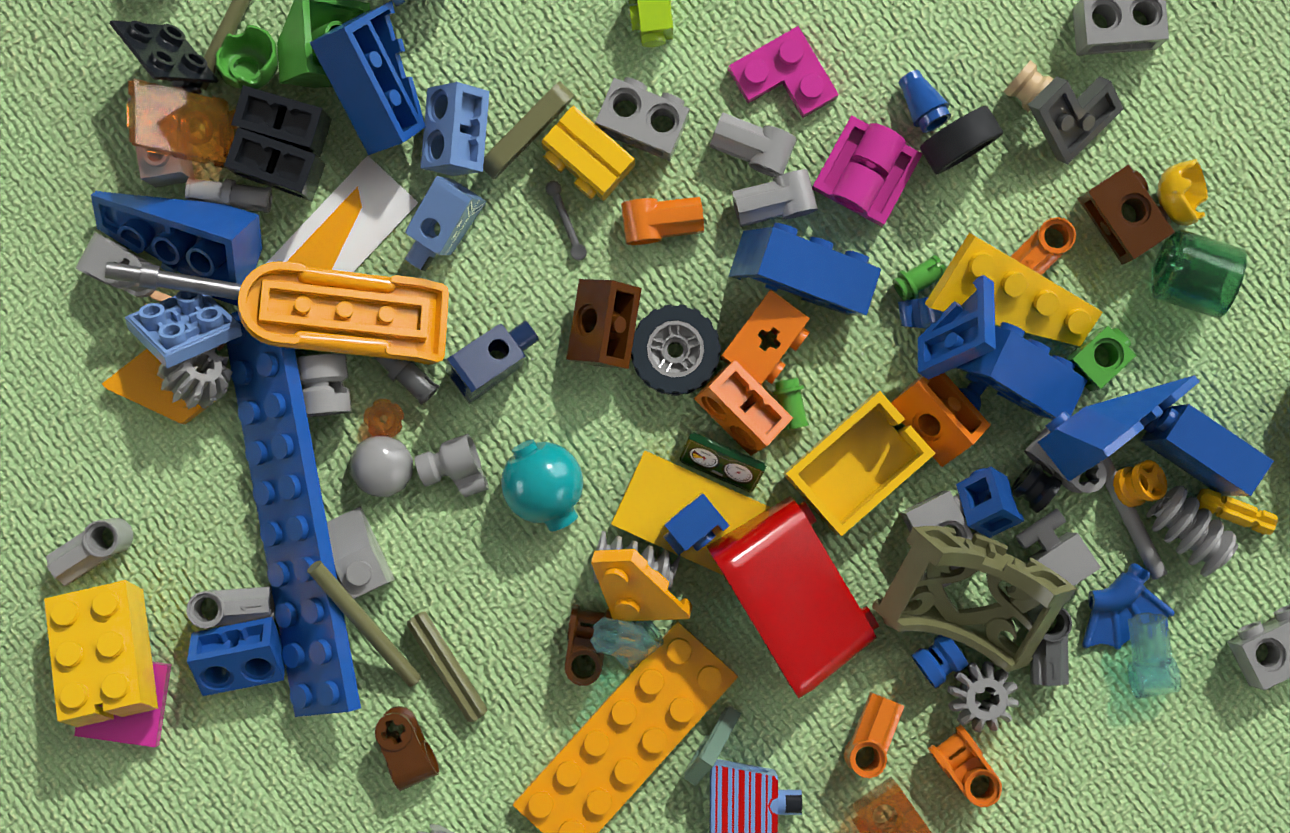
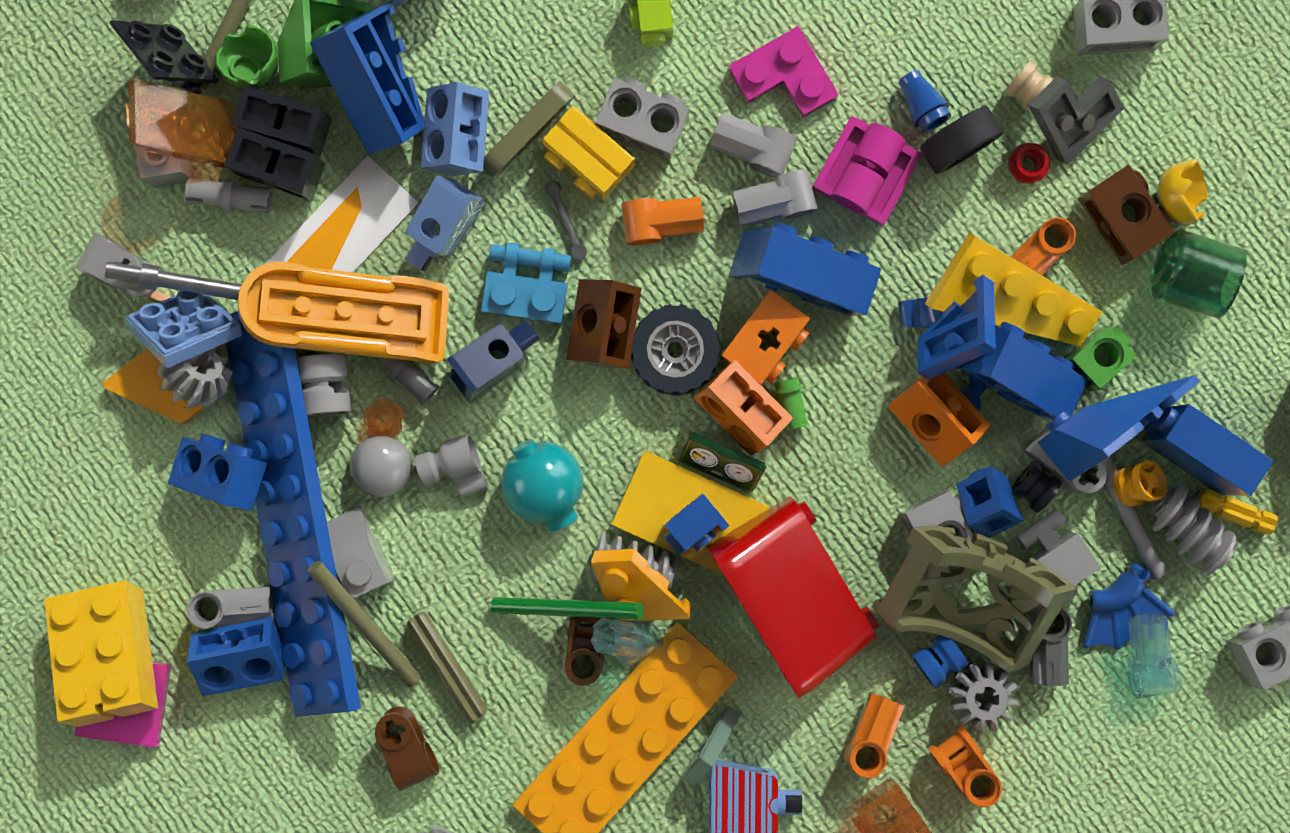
(88, 550): light grey piece -> none
(184, 234): blue wedge -> none
(216, 472): none -> blue brick
(525, 296): none -> dark azure plate
(568, 608): none -> green bar
(858, 464): yellow piece -> none
(919, 278): bright green pin -> none
(1037, 154): none -> red plate

